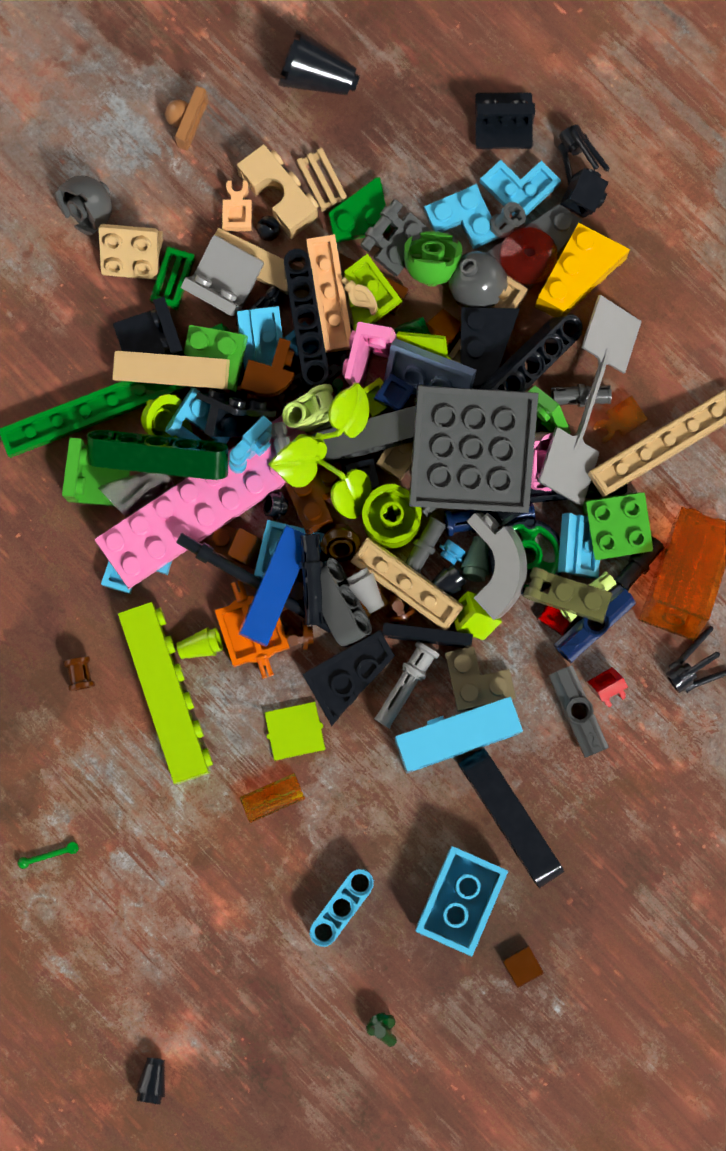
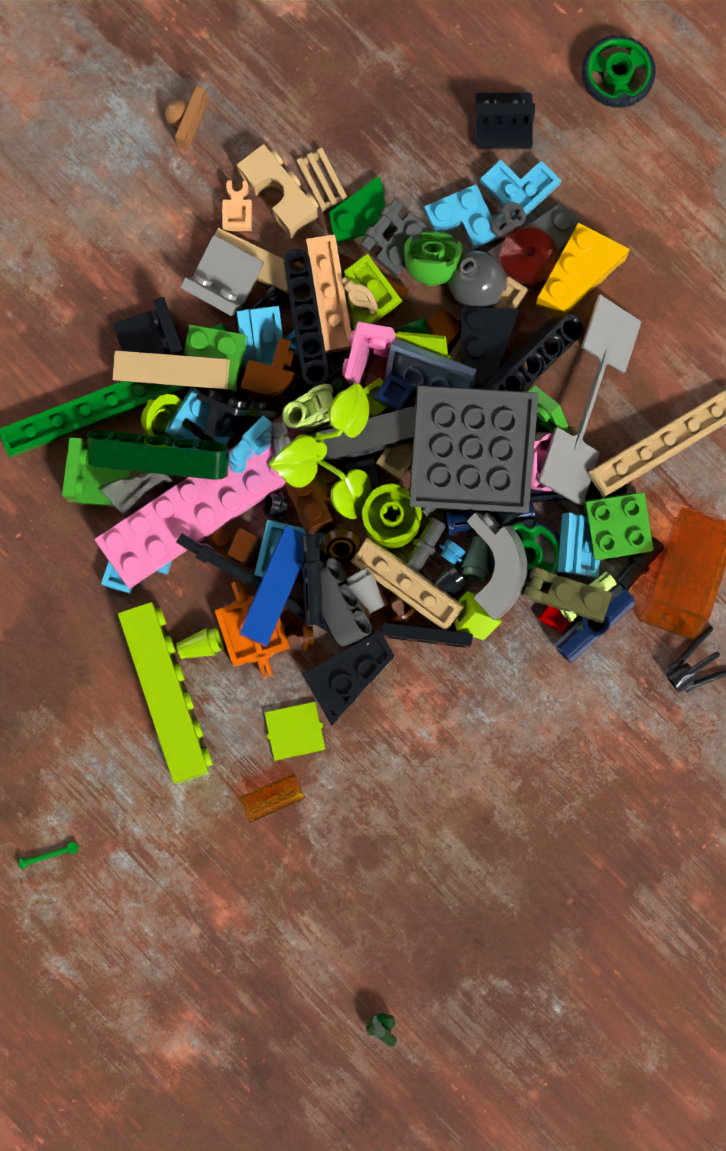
(79, 673): reddish brown bush -> none
(86, 202): dark grey cylinder -> none
(129, 251): tan bracket -> none
(152, 1082): black cone -> none
(175, 303): green tile -> none
(264, 231): black hinge -> none
(316, 68): black cone -> none
(335, 921): medium azure beam -> none
(413, 672): light grey pin -> none
(458, 734): medium azure brick -> none
(461, 901): medium azure brick -> none
(470, 687): dark tan plate -> none
(511, 817): black beam -> none
(523, 966): reddish brown tile -> none
(571, 692): dark grey piece -> none
(577, 142): black plant -> none
(579, 395): dark grey pin -> none
(585, 192): black brick -> none
(607, 685): red tile -> none
(622, 94): none -> green wheel
(623, 417): clear orange plate -> none

